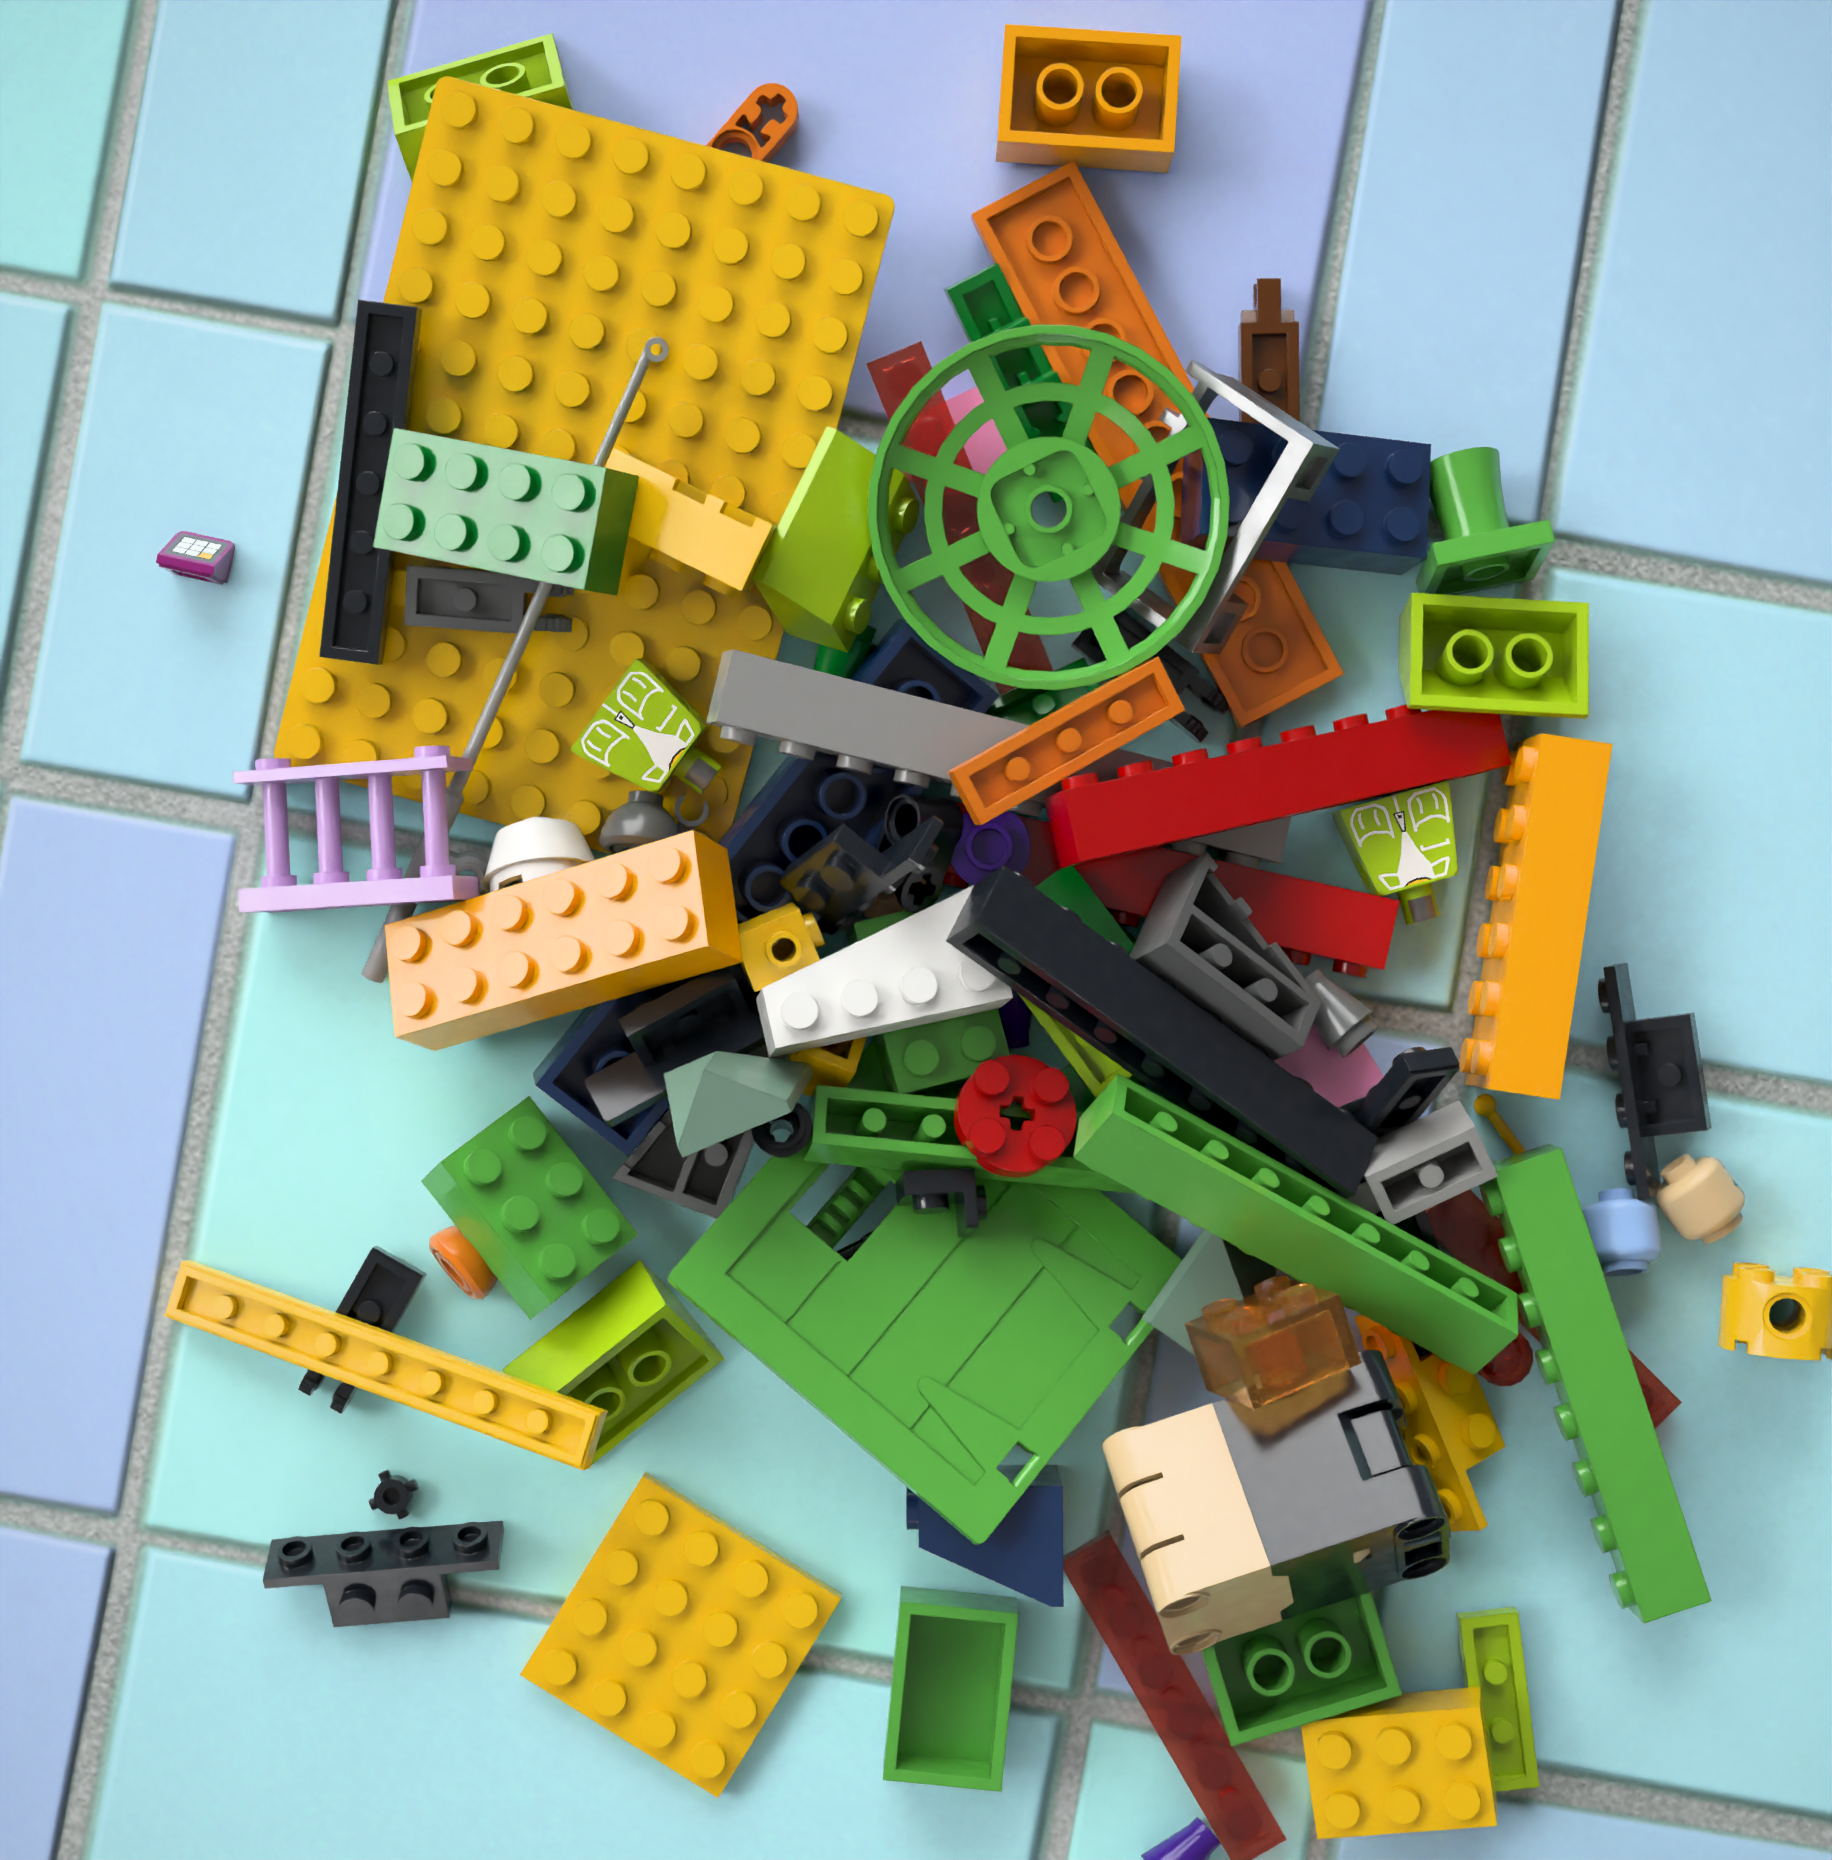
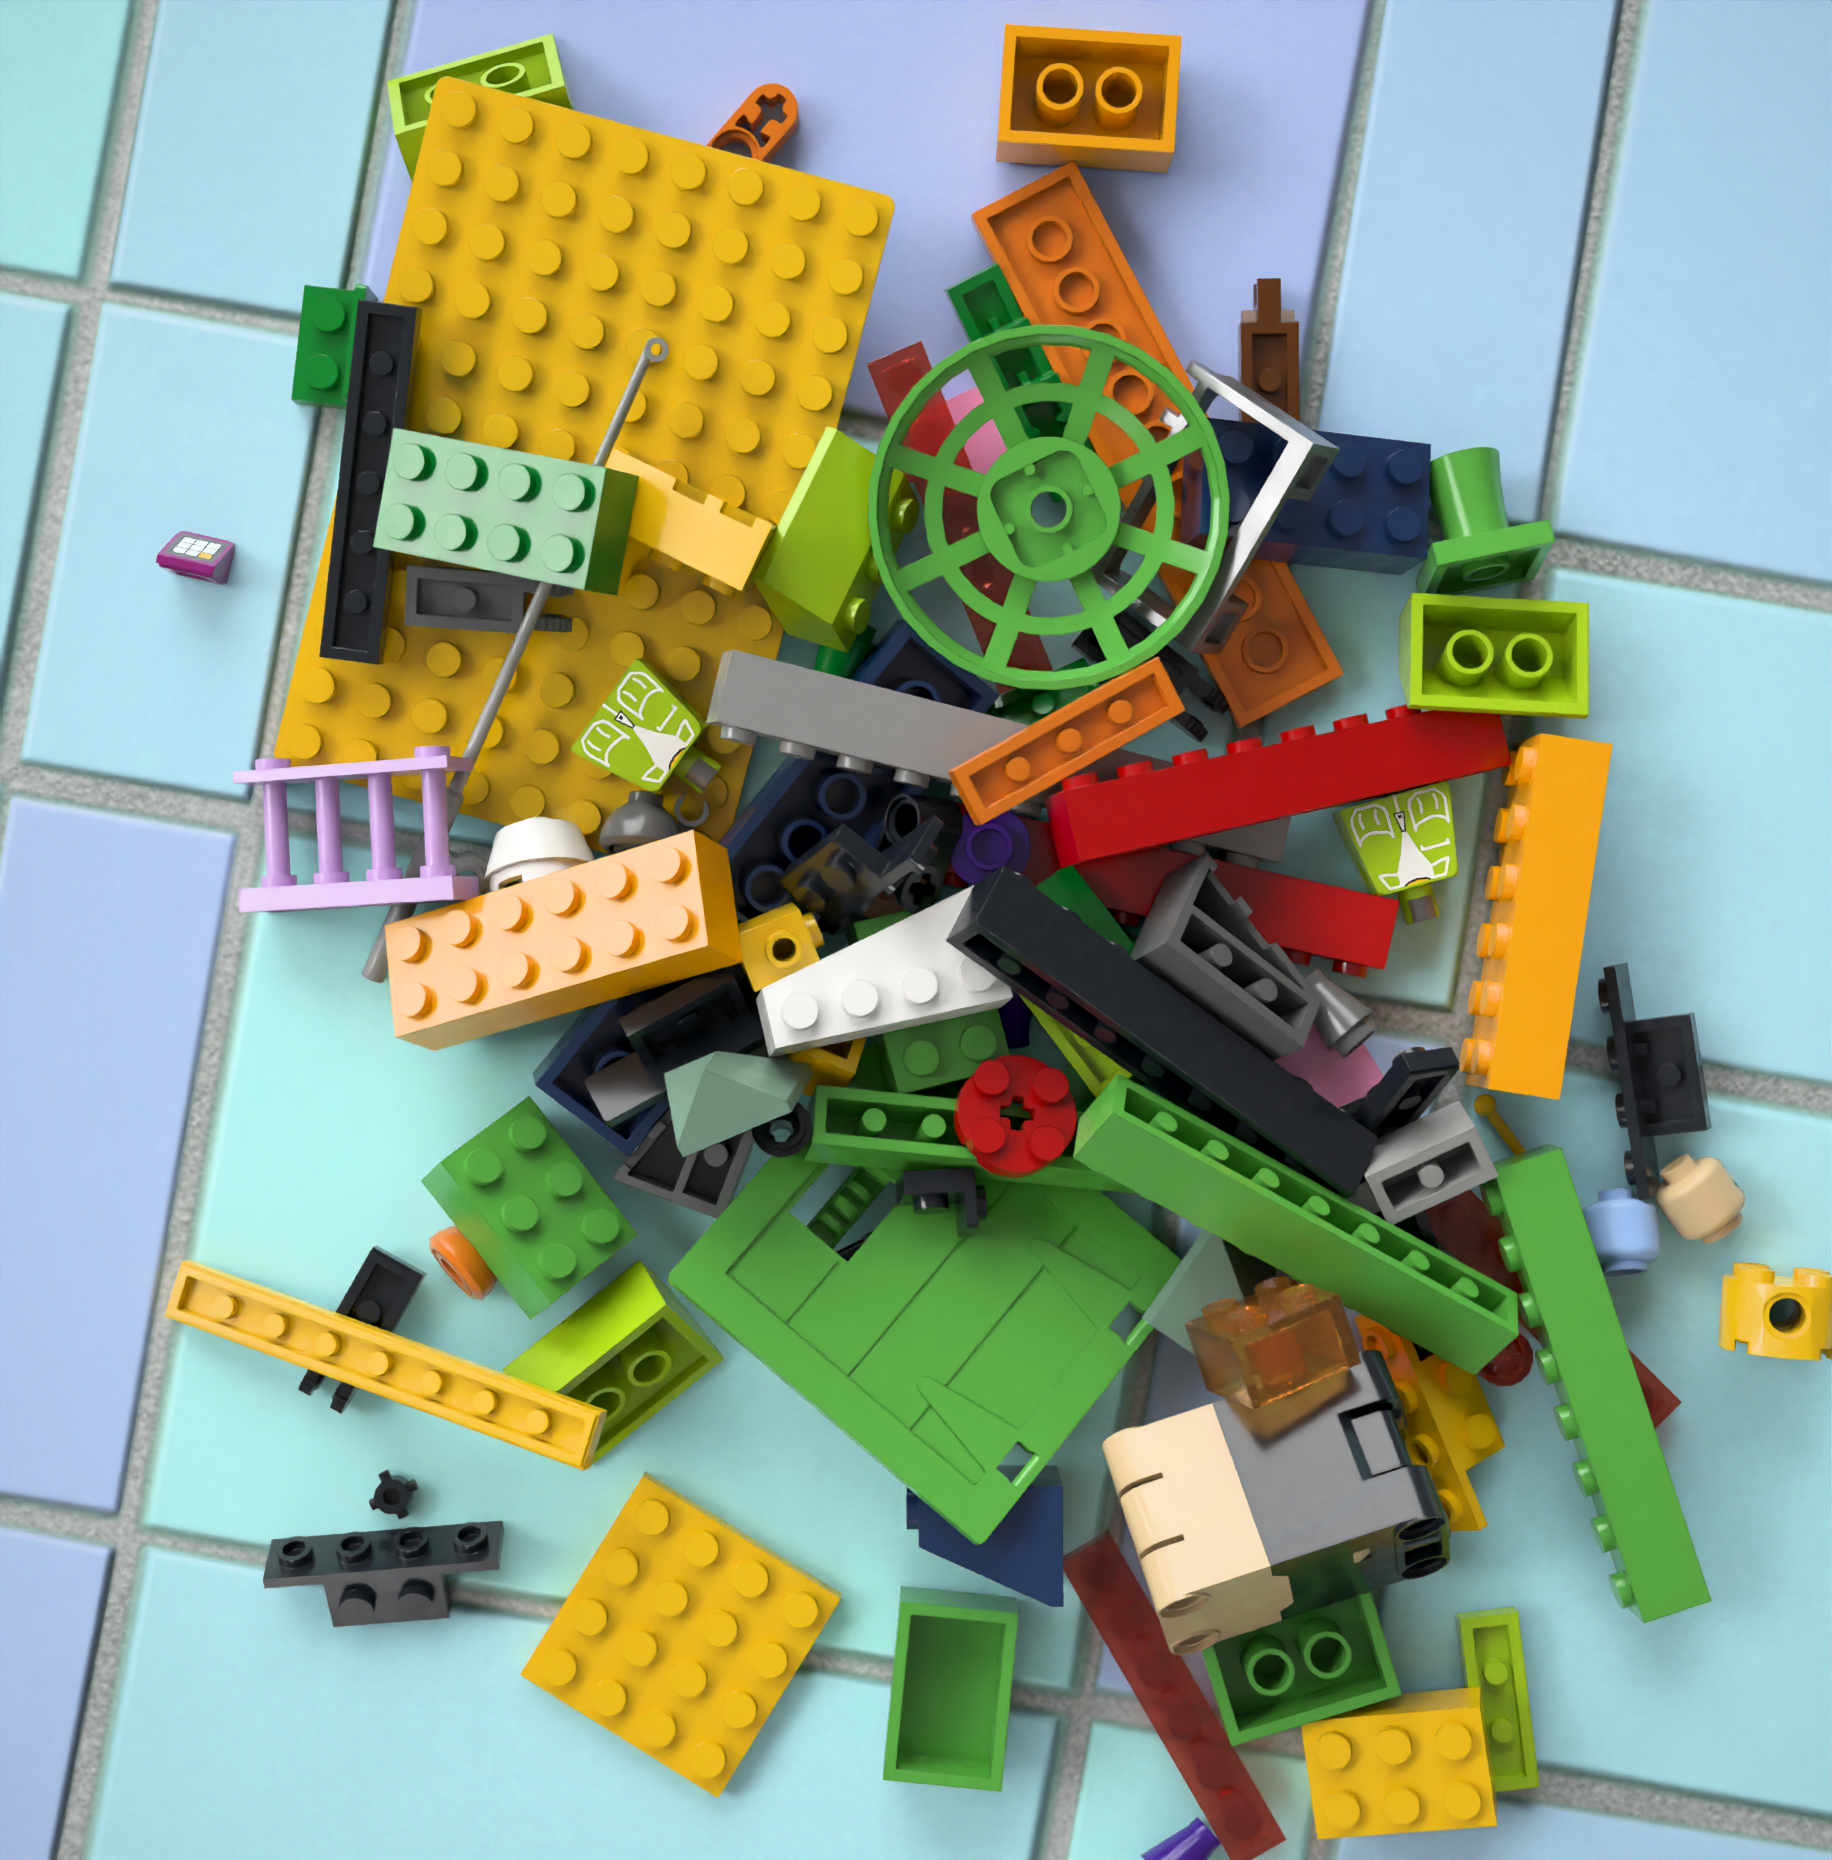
(326, 345): none -> green bracket

